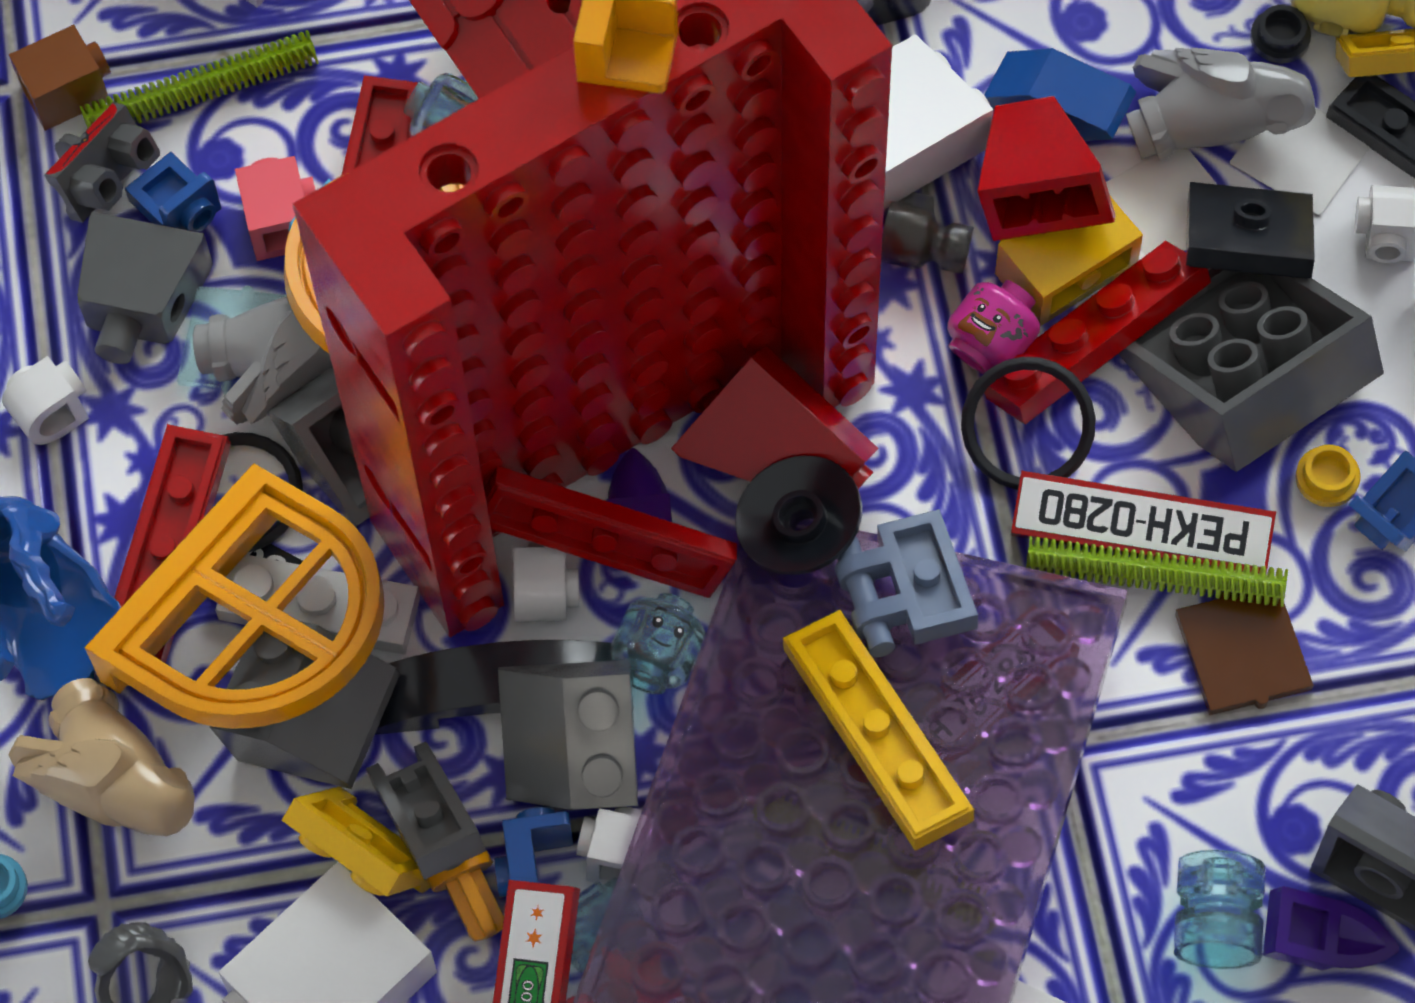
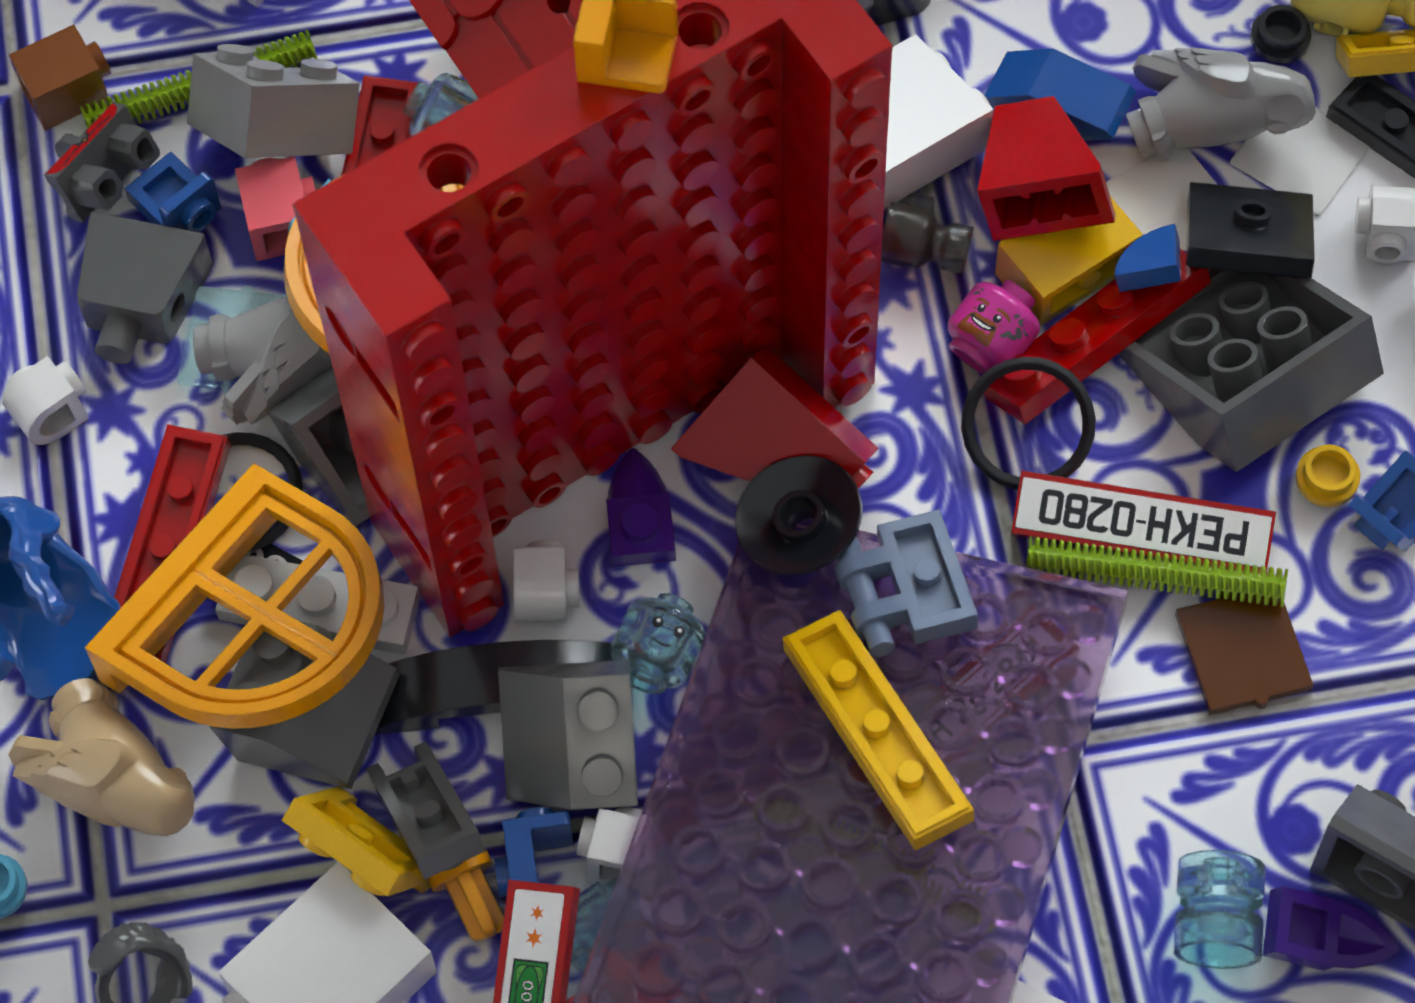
(269, 108): none -> light grey brick
(607, 533): red tile -> none
(1150, 260): none -> blue tile

